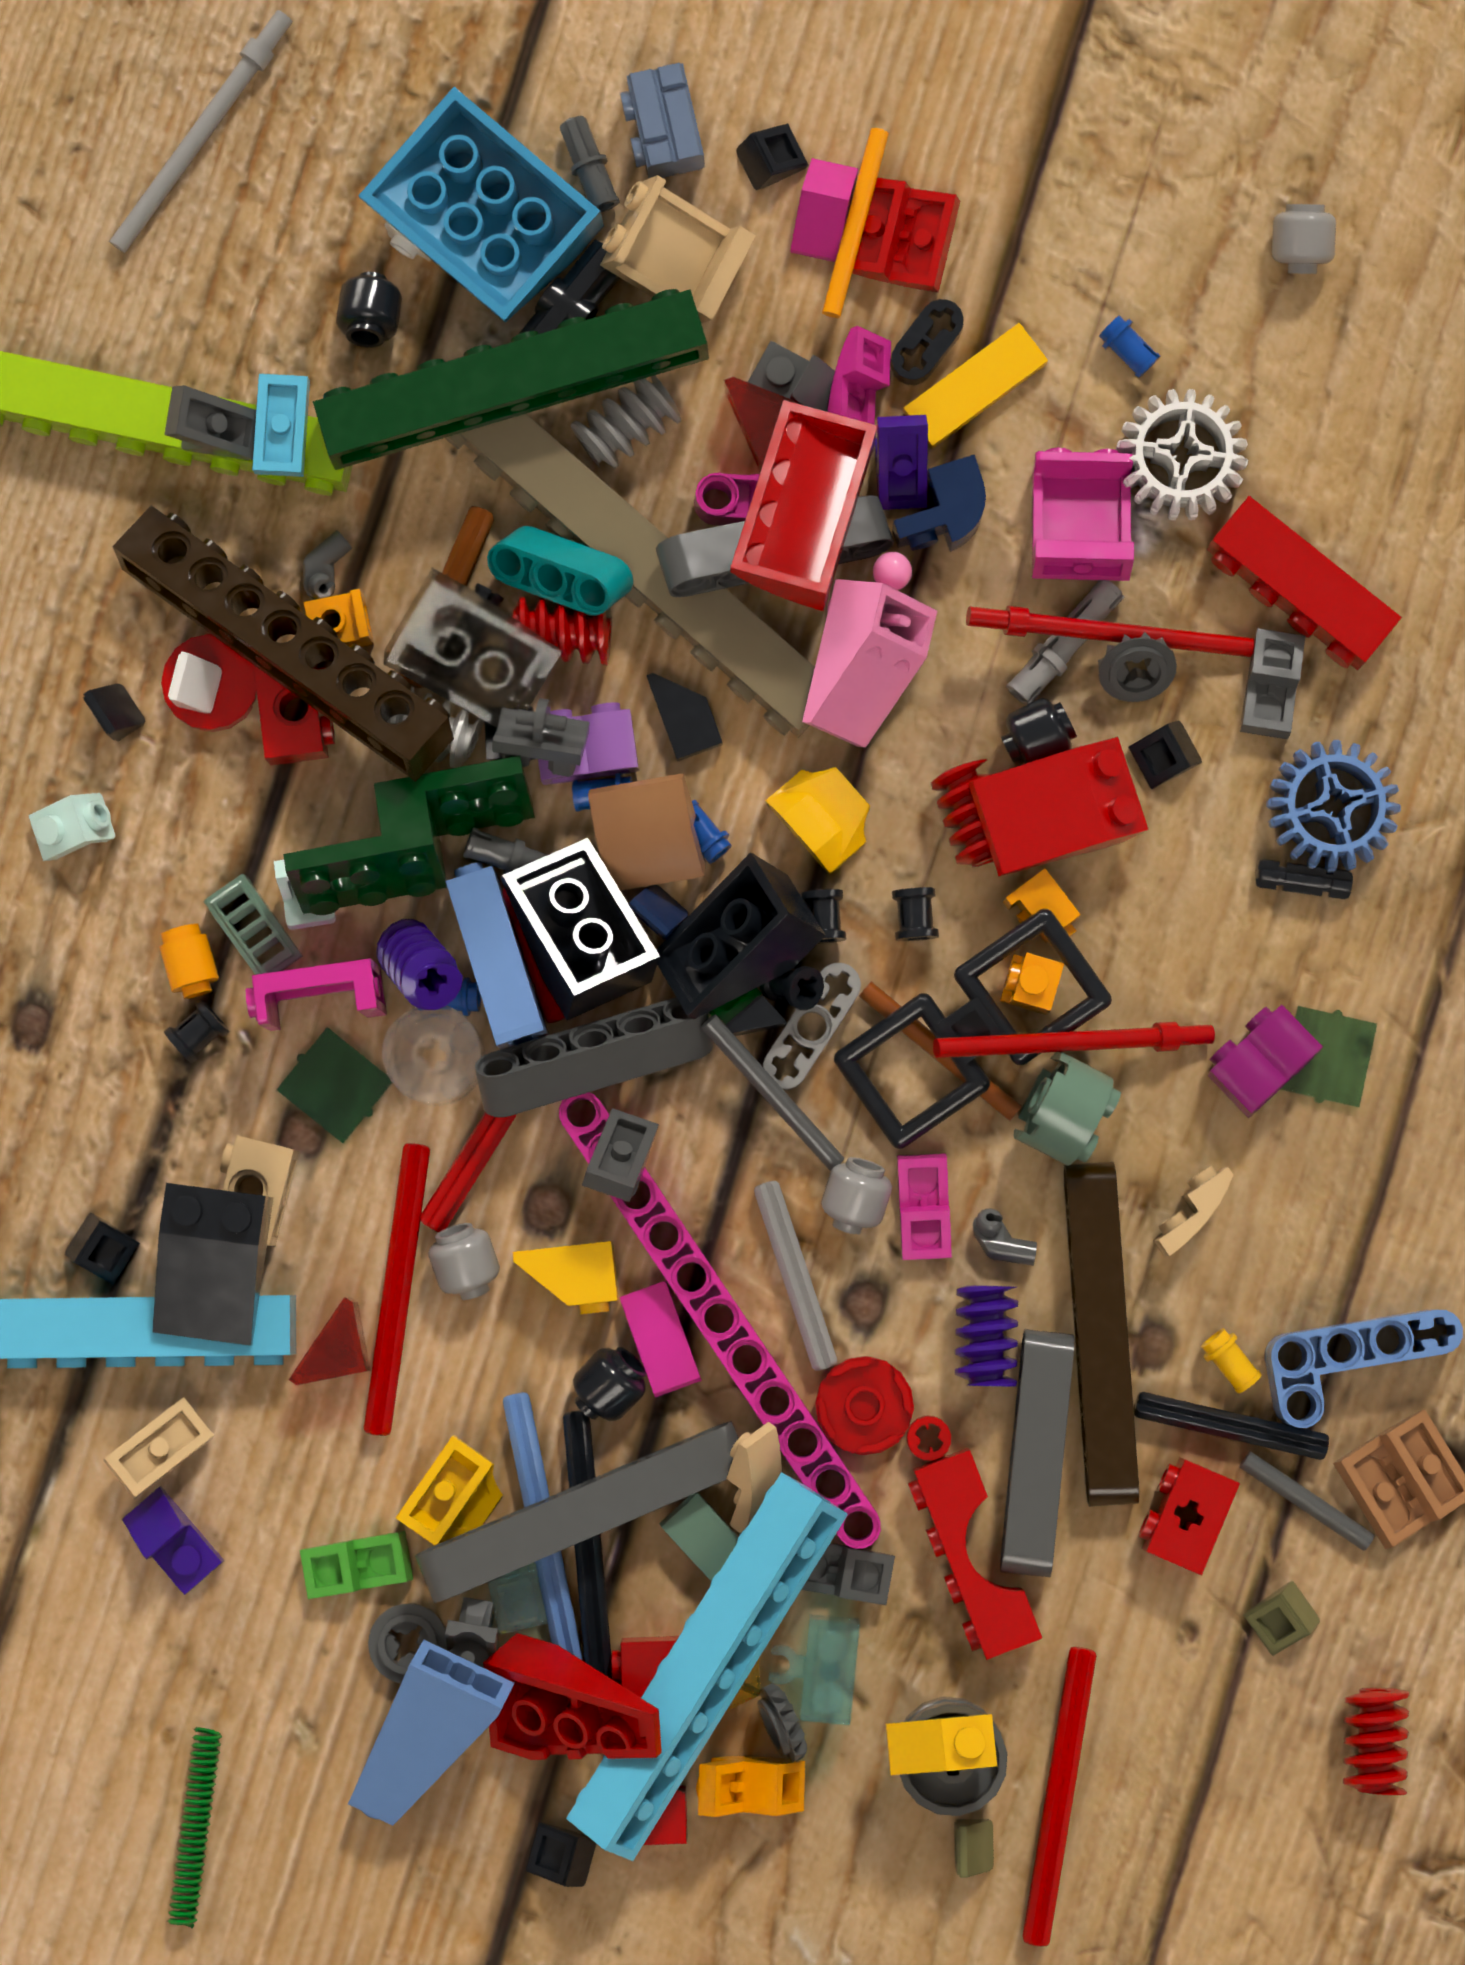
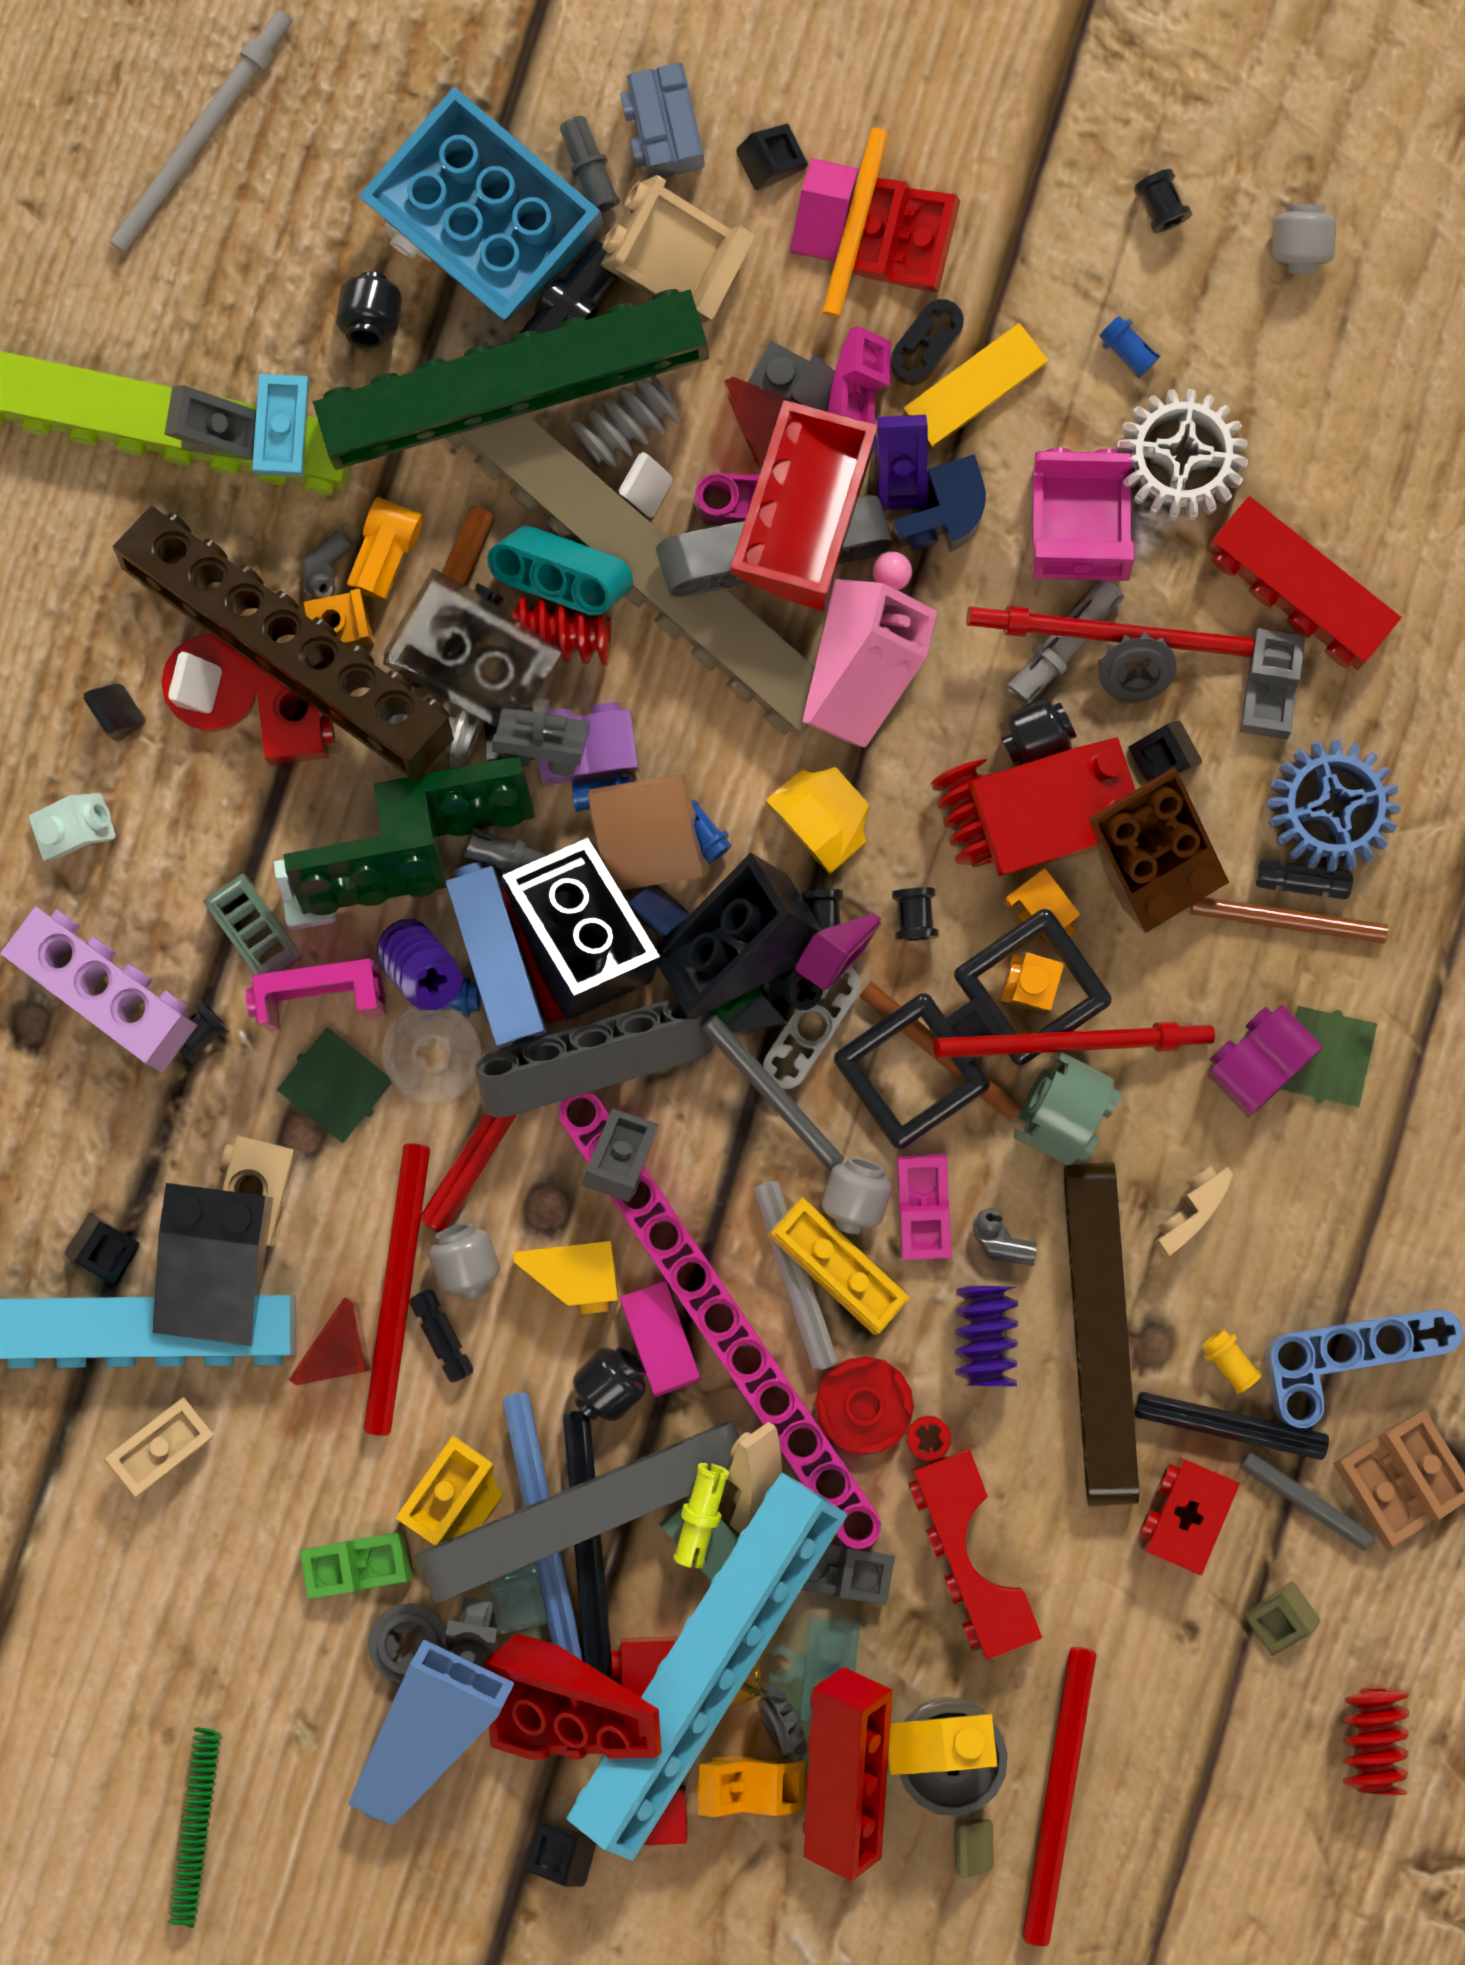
(37, 952): none -> lavender brick
(172, 1540): dark purple slope -> none
(188, 961): light orange brick -> none
(388, 535): none -> light orange piece
(441, 1335): none -> black axle
(646, 485): none -> white slope
(685, 718): black tile -> none
(701, 1515): none -> neon yellow pin
(836, 950): none -> magenta slope
(838, 1266): none -> yellow tile
(847, 1773): none -> red brick
(1037, 1453): dark grey beam -> none
(1156, 851): none -> reddish brown slope
(1162, 201): none -> black bush
(1290, 919): none -> dark orange bar

